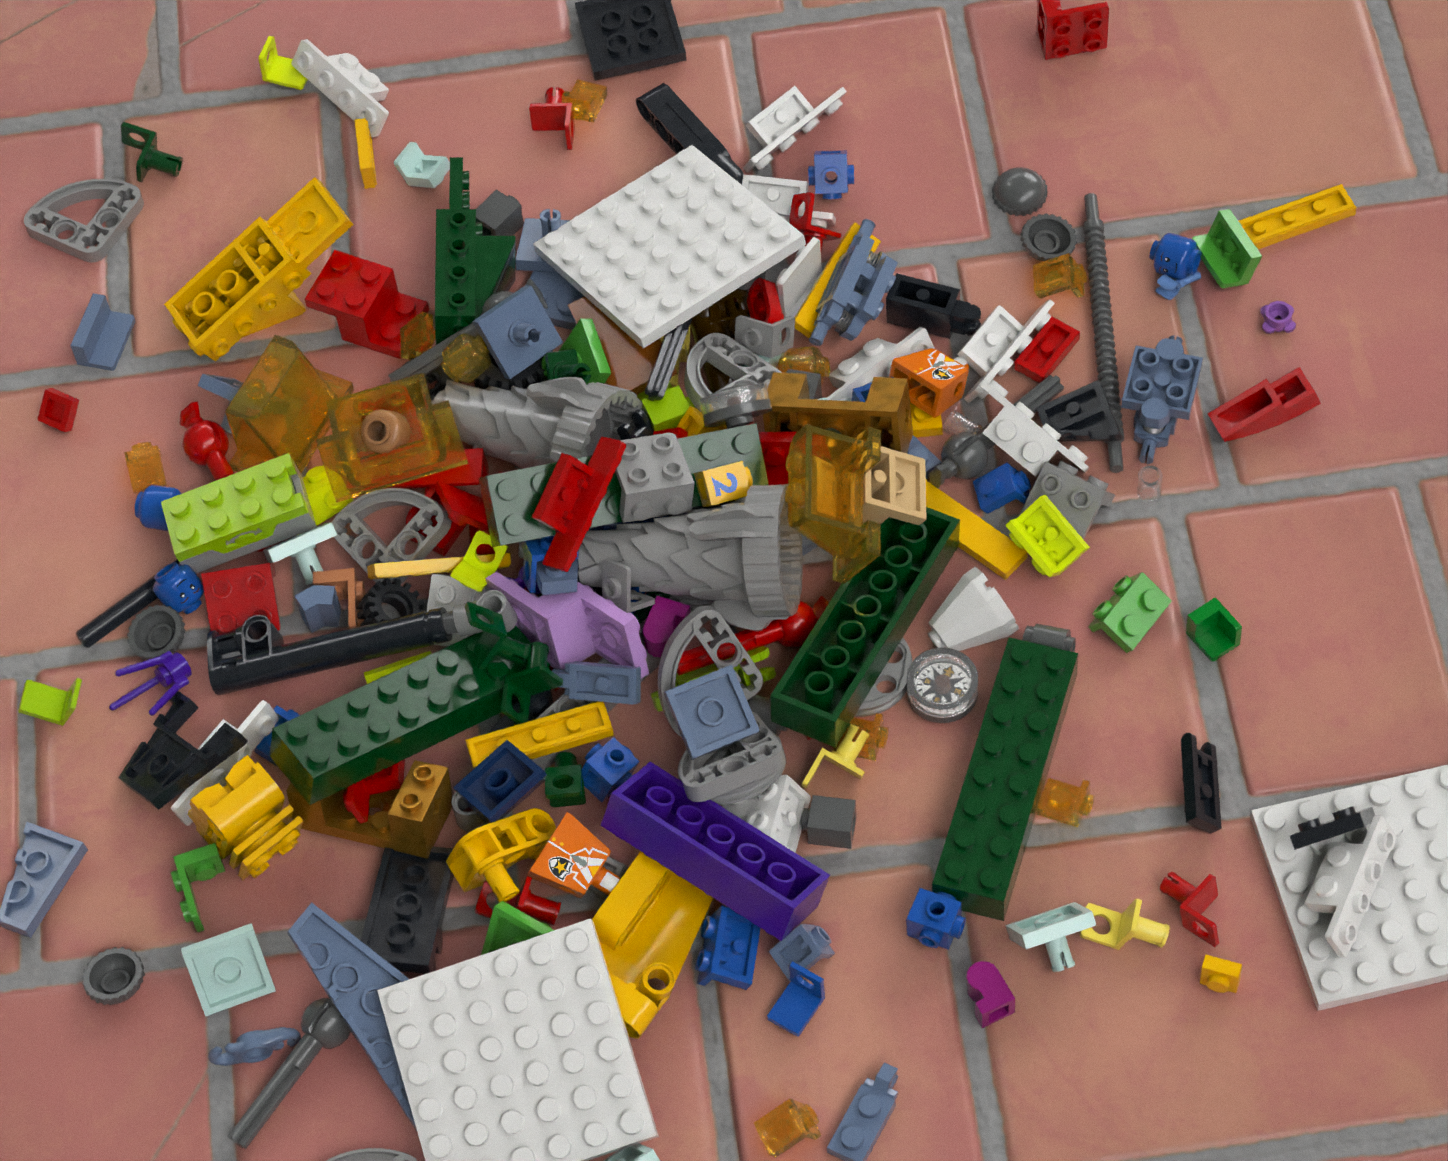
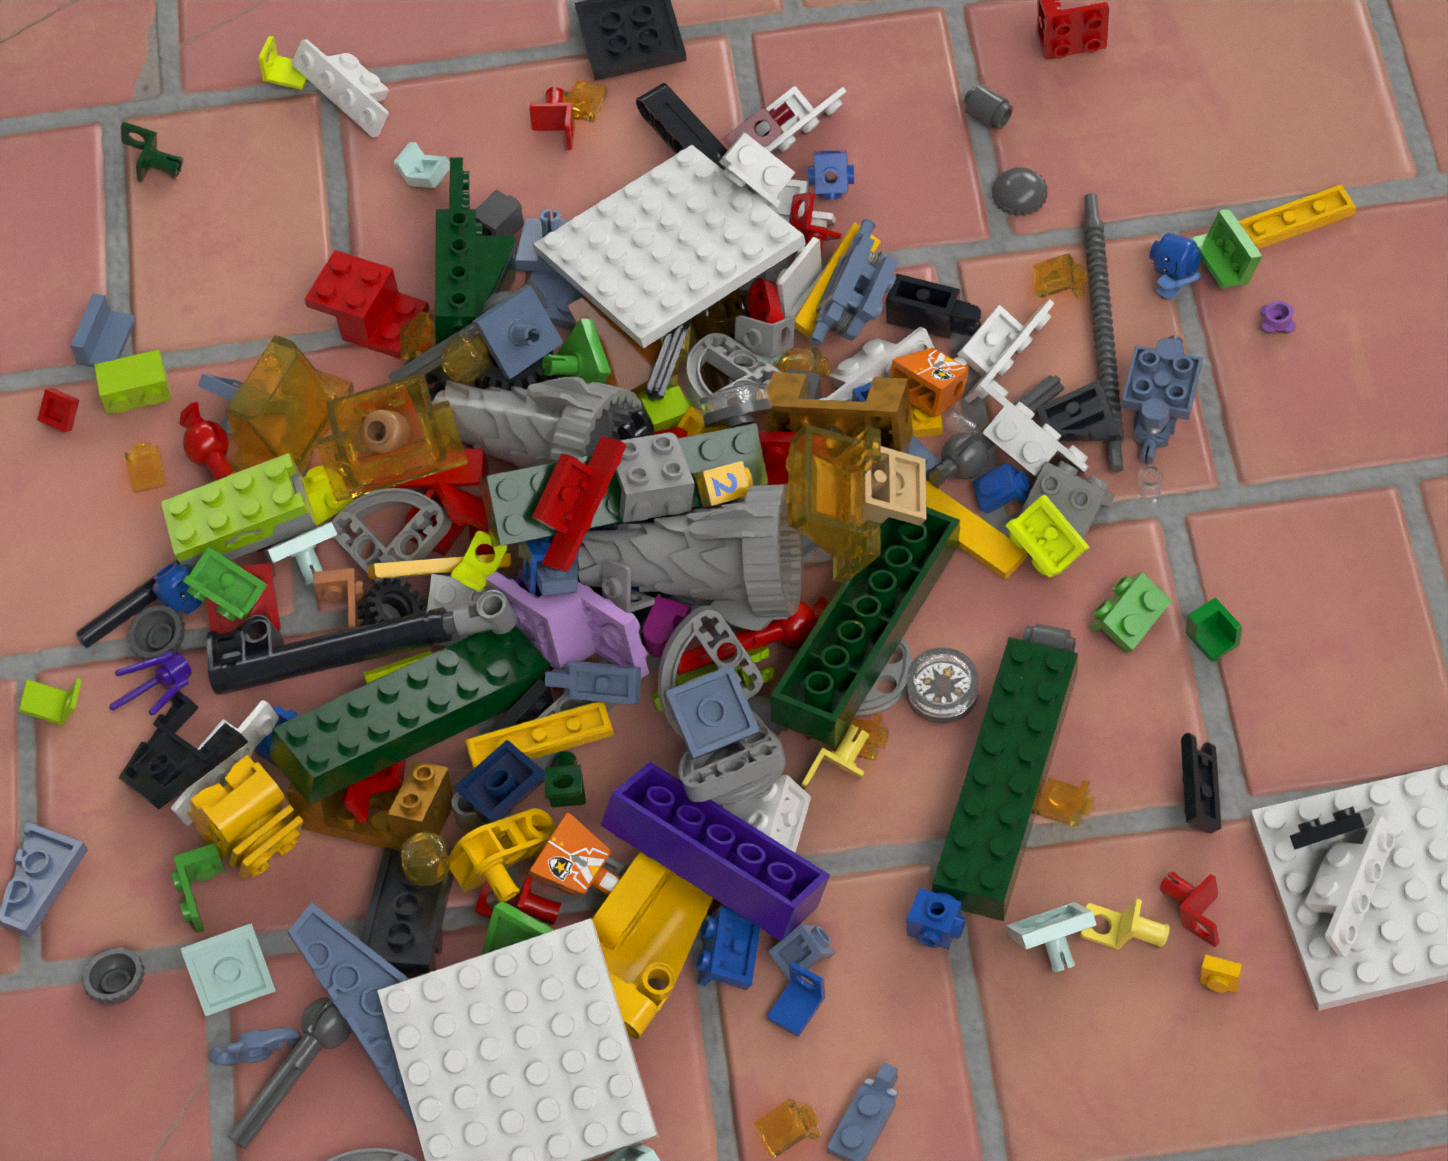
(83, 236): light grey beam -> none
(132, 382): none -> lime brick
(149, 507): blue head -> none
(225, 584): none -> bright green bracket
(255, 275): yellow wedge -> none
(319, 607): sand blue piece -> none
(365, 153): yellow tile -> none
(425, 859): none -> clear yellow head
(495, 638): dark green bracket -> none
(532, 680): dark green bracket -> none
(565, 364): dark green bracket -> none
(607, 768): blue brick -> none
(754, 165): none -> white bracket
(775, 118): none -> torso
(830, 821): dark grey brick -> none
(971, 615): white cone -> none
(988, 106): none -> dark grey brick
(990, 993): magenta leg -> none
(1047, 350): red plate -> none
(1048, 237): dark grey hat -> none
(1265, 406): red slope -> none

